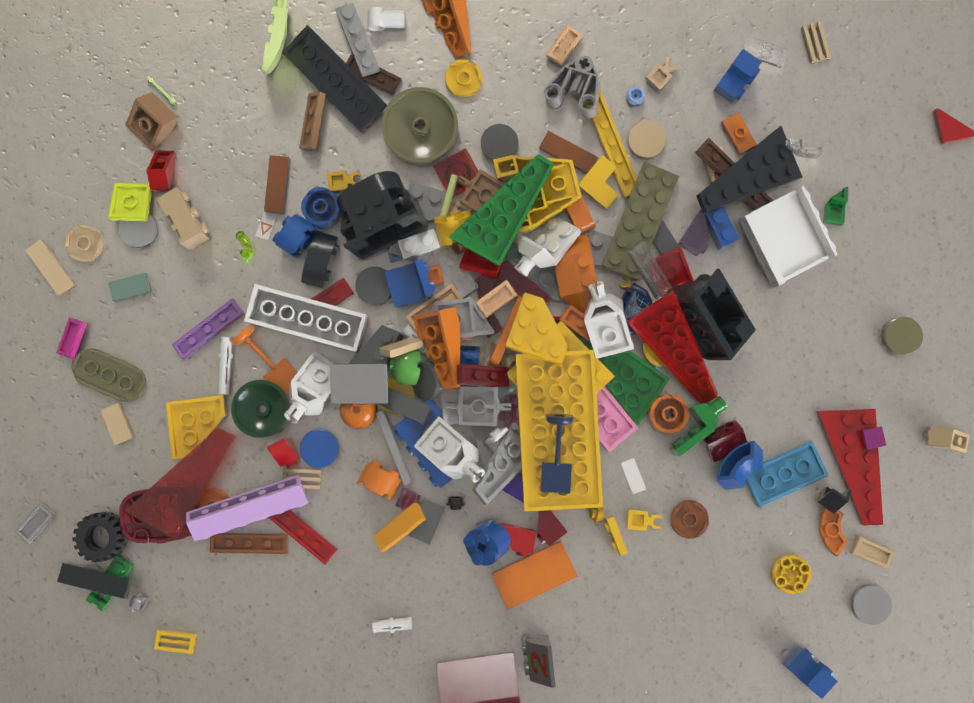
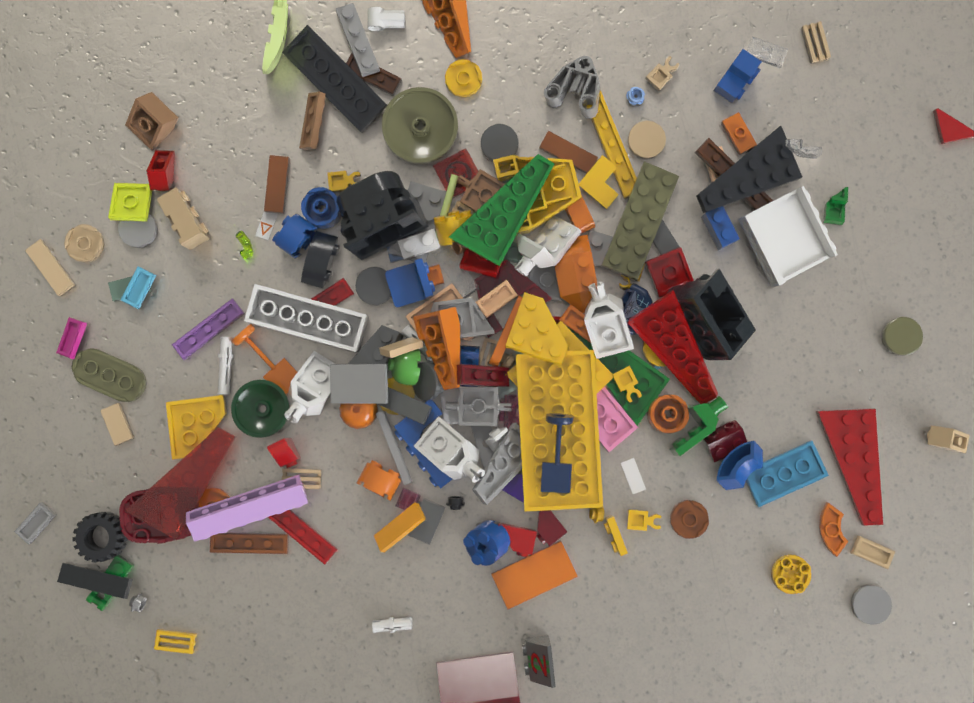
(138, 287): none -> medium azure tile
(172, 100): yellowish green hinge -> none
(319, 448): blue tile -> none
(564, 45): light nougat plate -> none
(626, 380): none -> yellow plate
(649, 269): clear tile -> none
(696, 235): clear purple slope -> none
(815, 676): blue brick -> none
(833, 500): black panel -> none
(873, 437): magenta tile -> none

